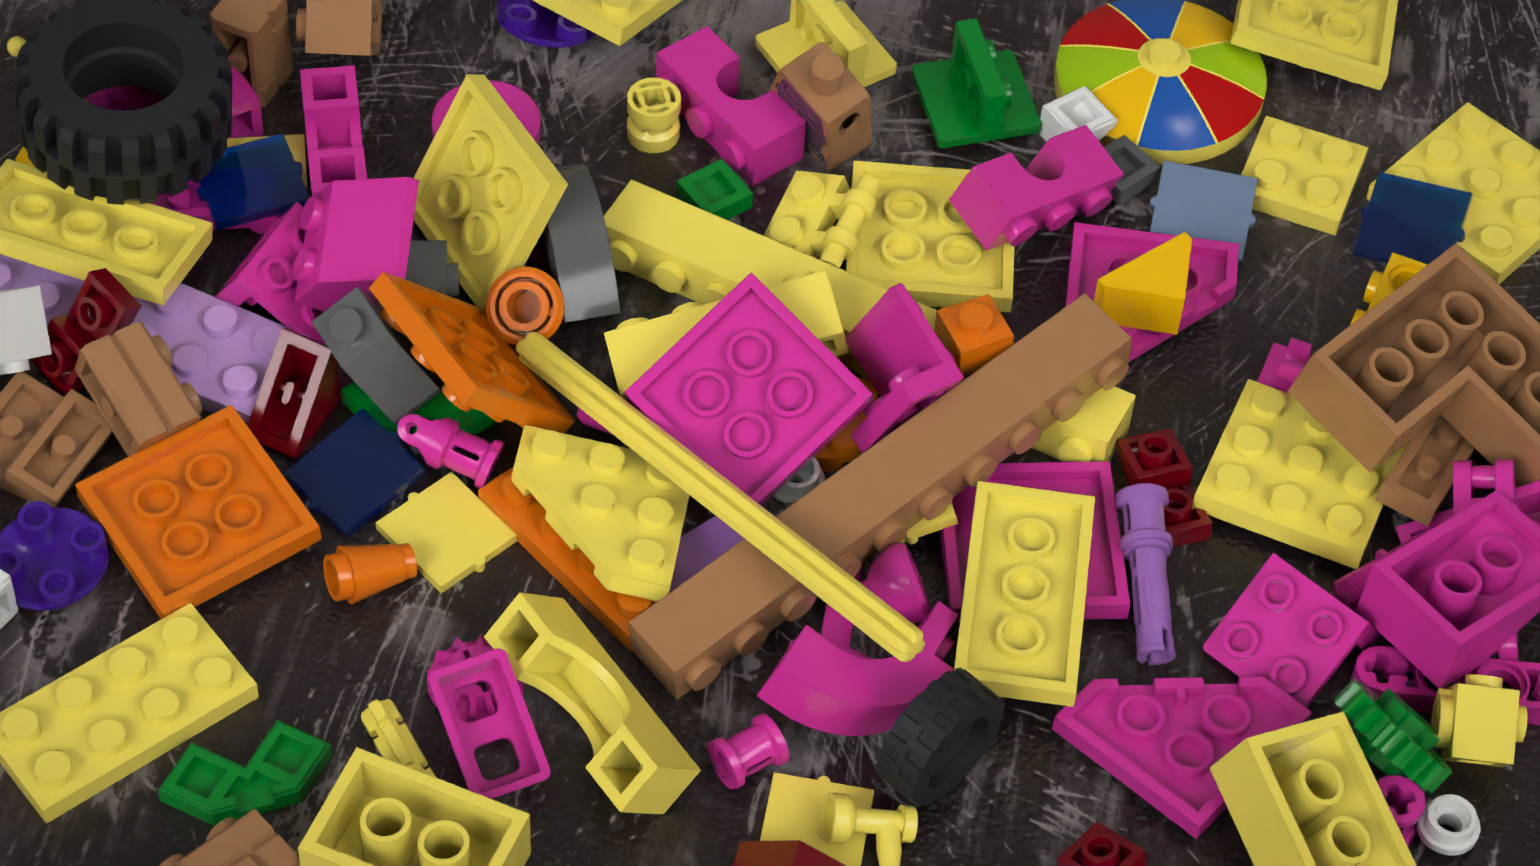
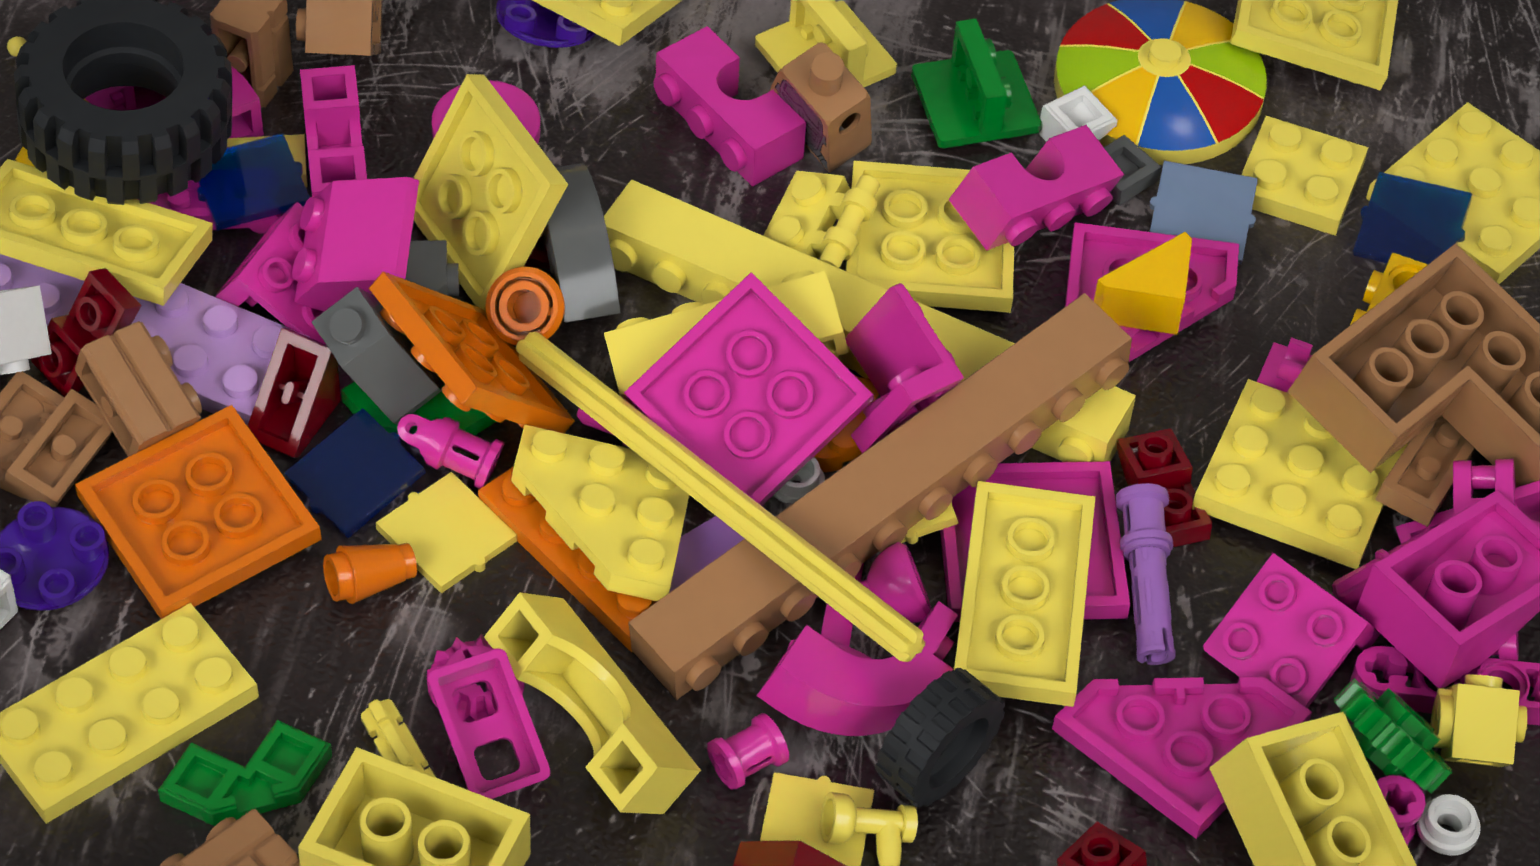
(653, 115): light yellow wheel -> none
(715, 190): green plate -> none
(973, 333): orange brick -> none

